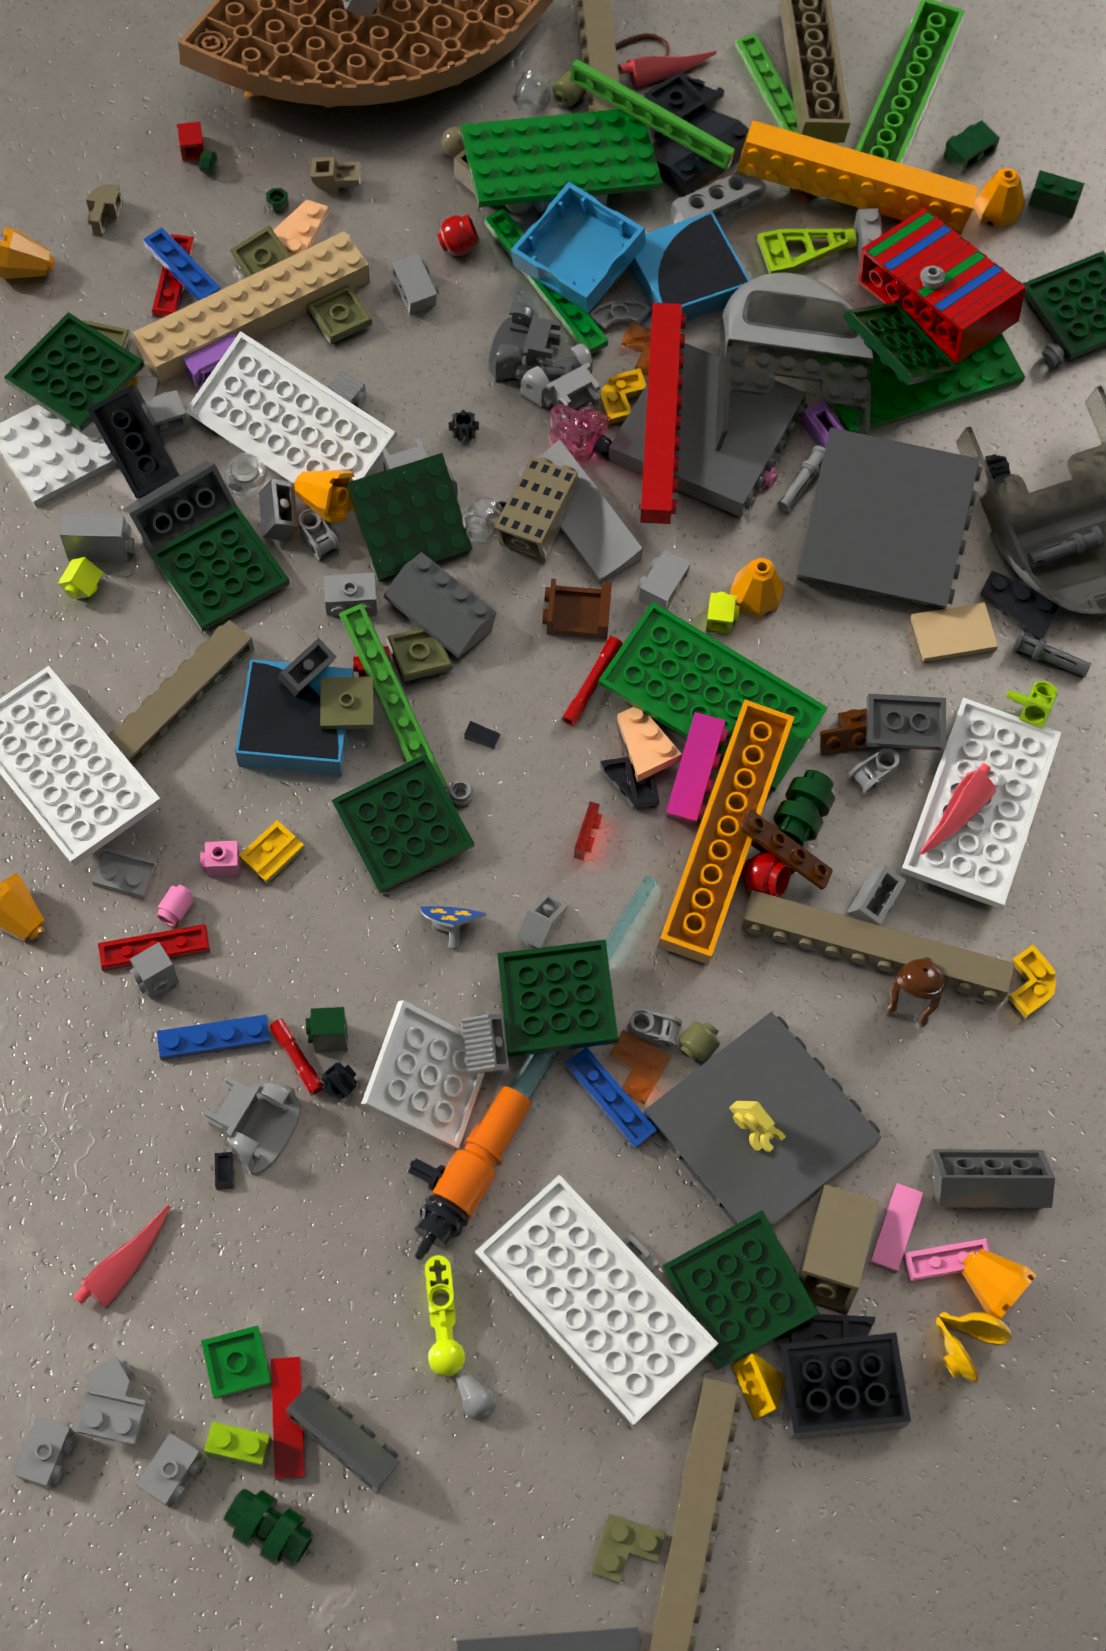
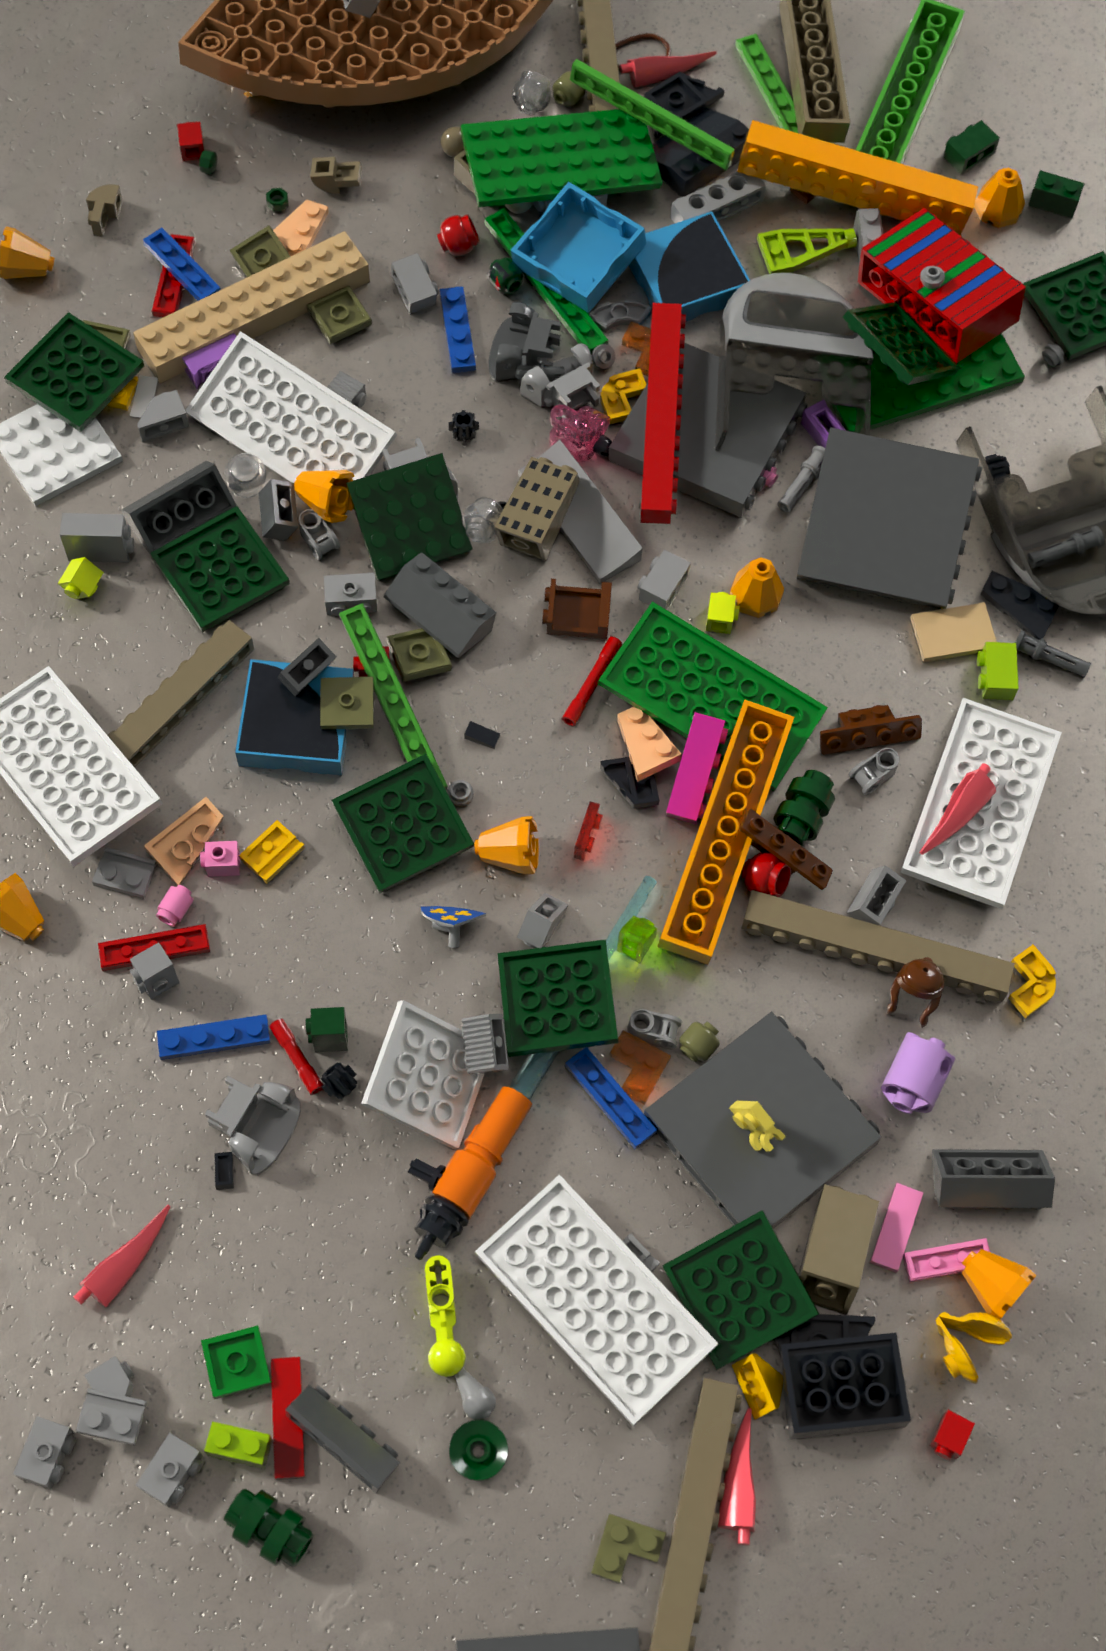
(134, 440): black slope -> none
(183, 840): none -> light nougat wing
(457, 330): none -> blue plate
(481, 1434): none -> dark green dish
(505, 275): none -> dark green head
(510, 845): none -> light orange cone
(597, 356): none -> light grey plate
(636, 938): none -> clear neon green slope
(738, 1502): none -> coral piece
(906, 722): dark grey plate -> none
(917, 1074): none -> lavender cylinder
(951, 1435): none -> red brick
(998, 671): none -> lime brick
(1037, 704): lime piece -> none

